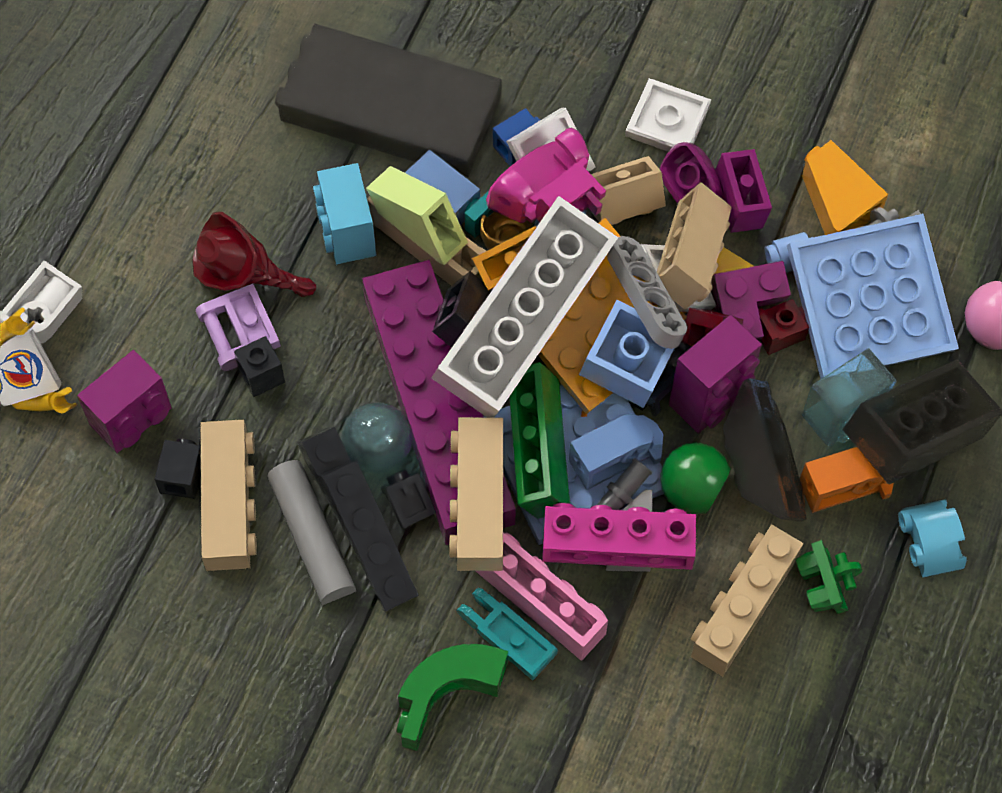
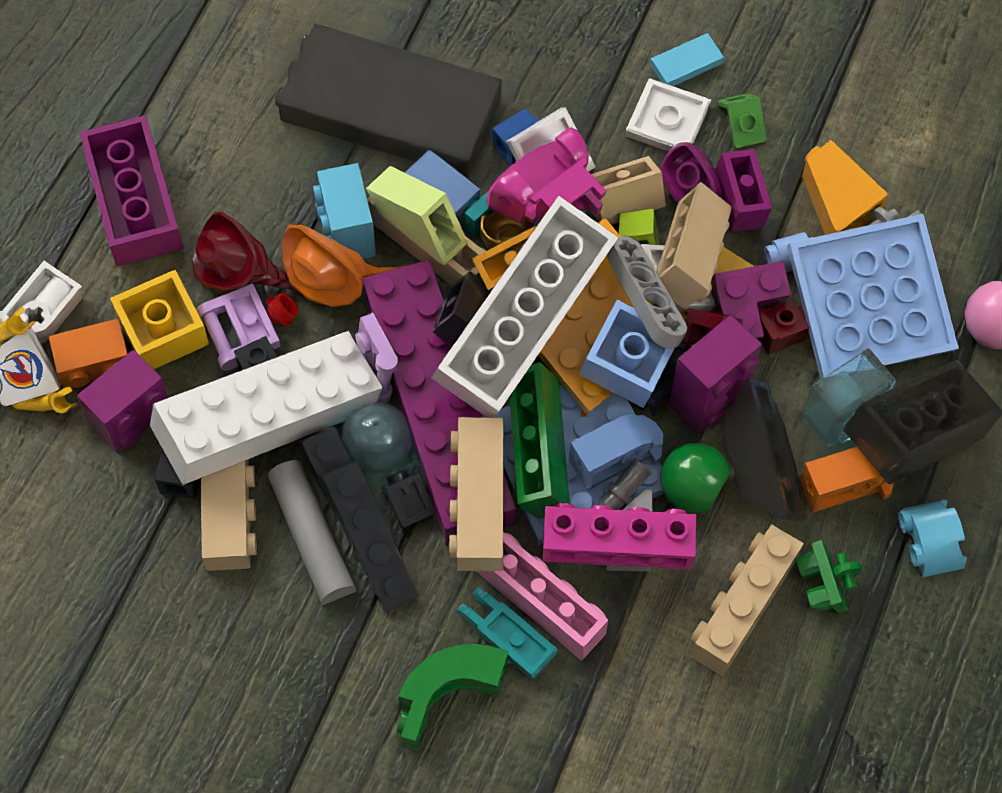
(87, 352): none -> orange brick
(131, 191): none -> magenta brick
(160, 320): none -> yellow brick
(263, 407): none -> white brick
(281, 309): none -> red plate
(323, 267): none -> orange hat
(377, 353): none -> lavender plate
(639, 226): none -> lime brick
(687, 60): none -> medium azure tile
(745, 119): none -> bright green bracket

